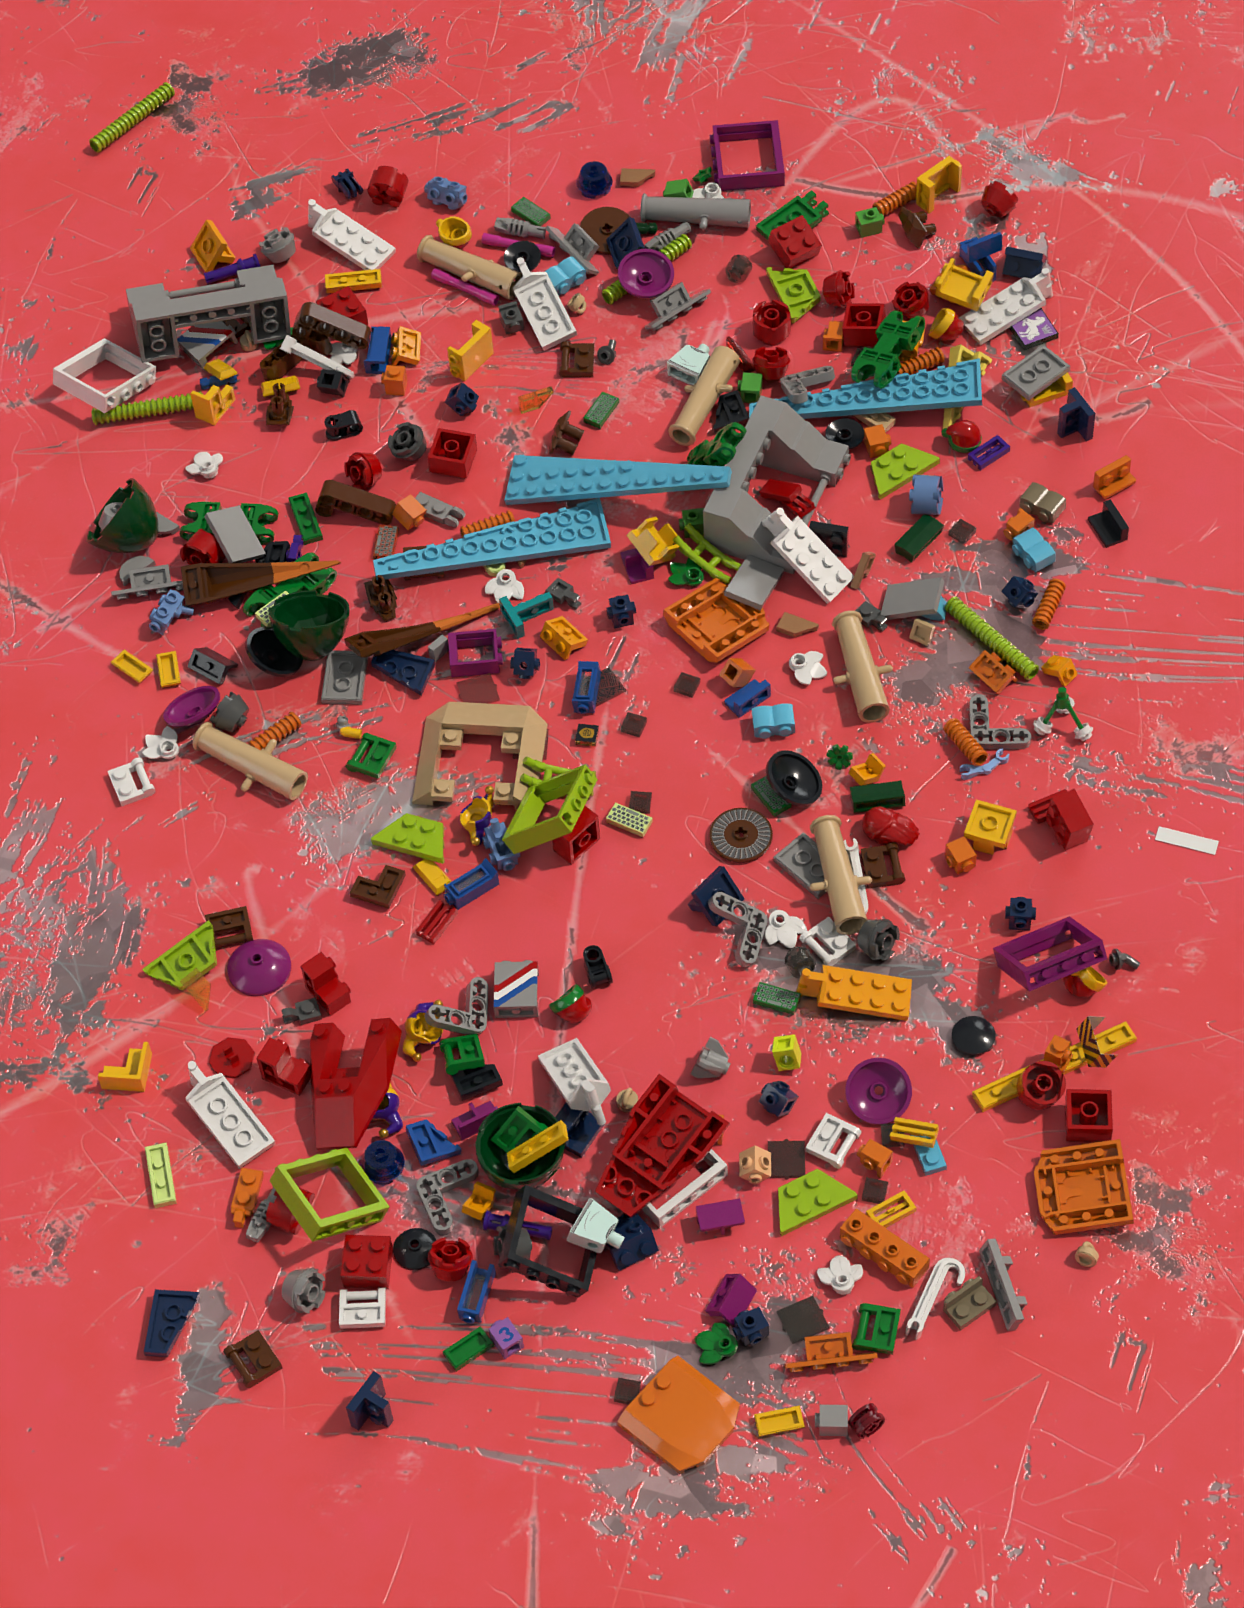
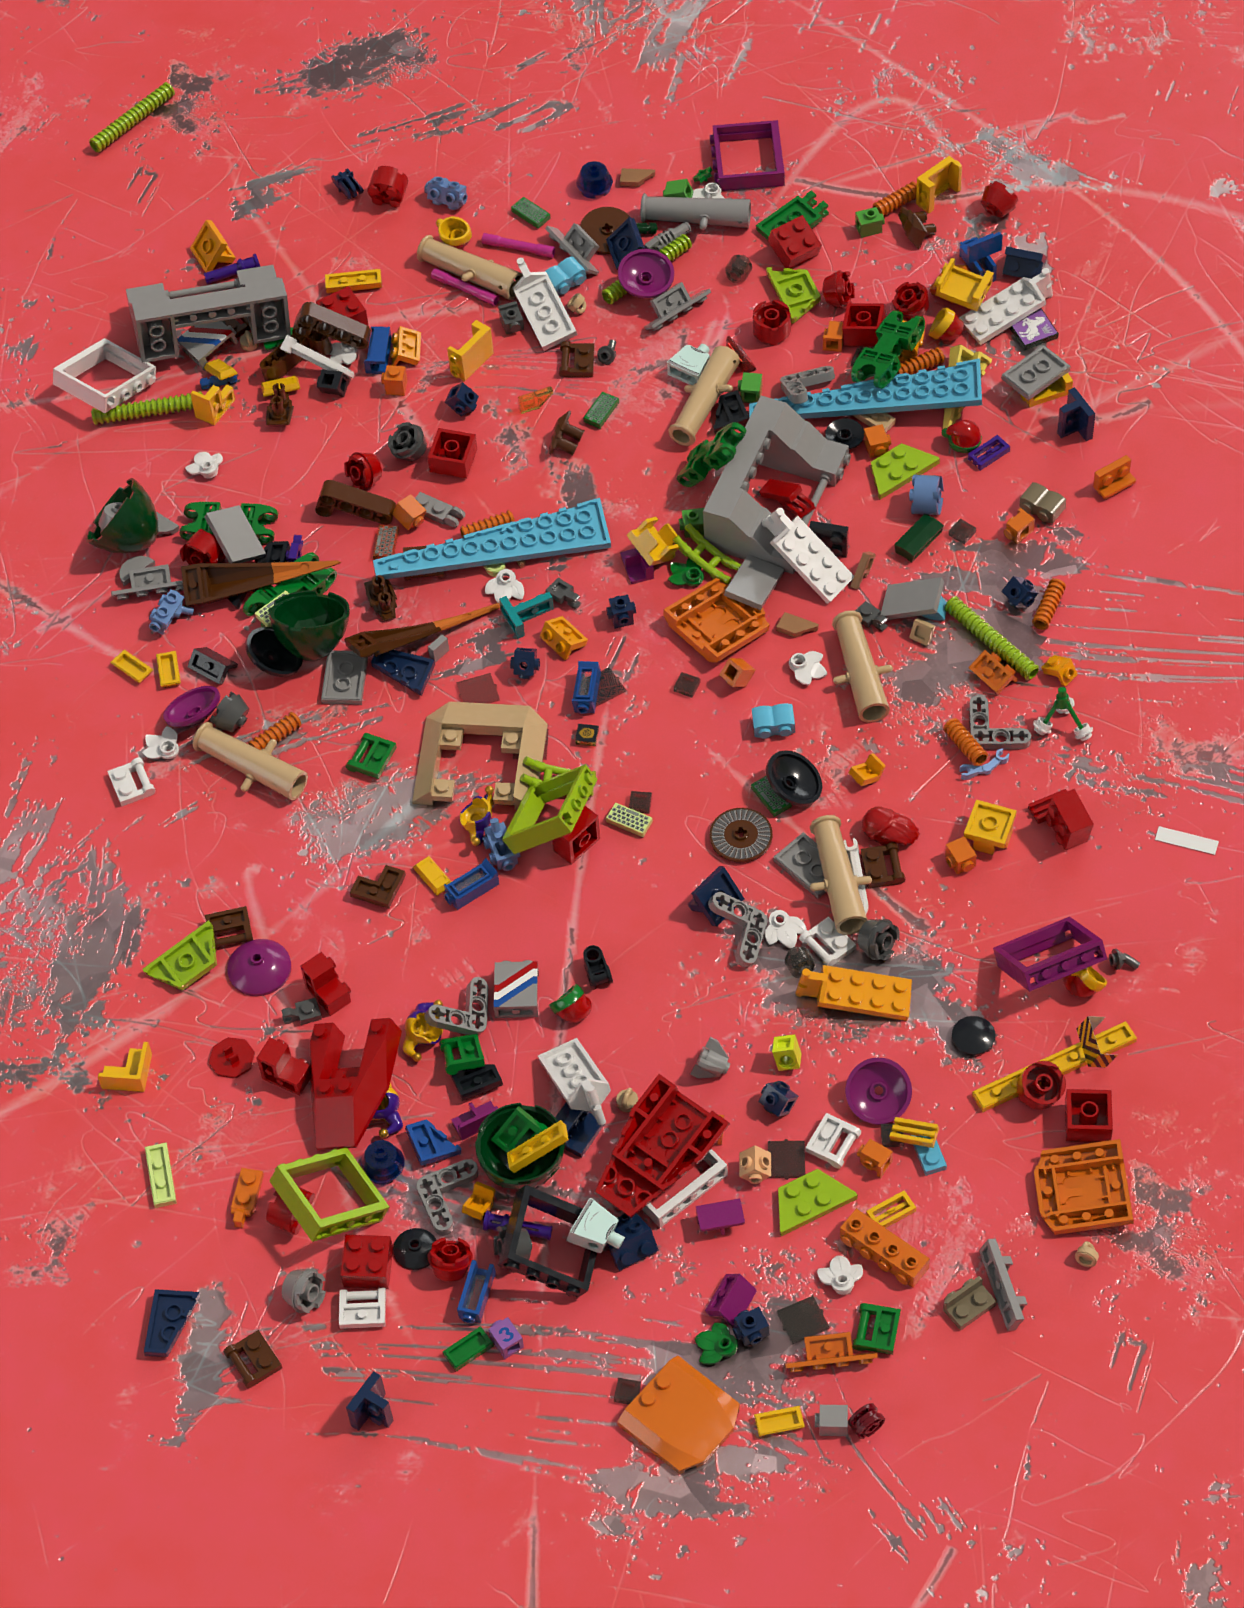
(198, 987): clear yellow tile -> none
(227, 1116): white hinge -> none
(258, 1224): light grey hinge -> none
(278, 245): light grey cone -> none
(305, 518): green tile -> none
(344, 424): black piece -> none
(346, 730): yellow arm -> none
(348, 237): white hinge -> none
(413, 837): lime wing -> none
(449, 918): red tile -> none
(474, 639): magenta window -> none
(519, 228): light grey hinge -> none
(525, 250): black dish -> none
(561, 479): medium azure wing -> none
(633, 724): clear smoke tile -> none
(748, 697): blue panel -> none
(771, 363): red cone -> none
(776, 998): tile -> none
(839, 756): green plant -> none
(874, 795): dark green piece -> none
(874, 1190): clear smoke tile -> none
(930, 1293): white piece -> none
(1020, 913): dark blue brick -> none
(1033, 550): medium azure brick -> none
(1059, 1052): orange brick -> none
(1109, 525): black panel -> none

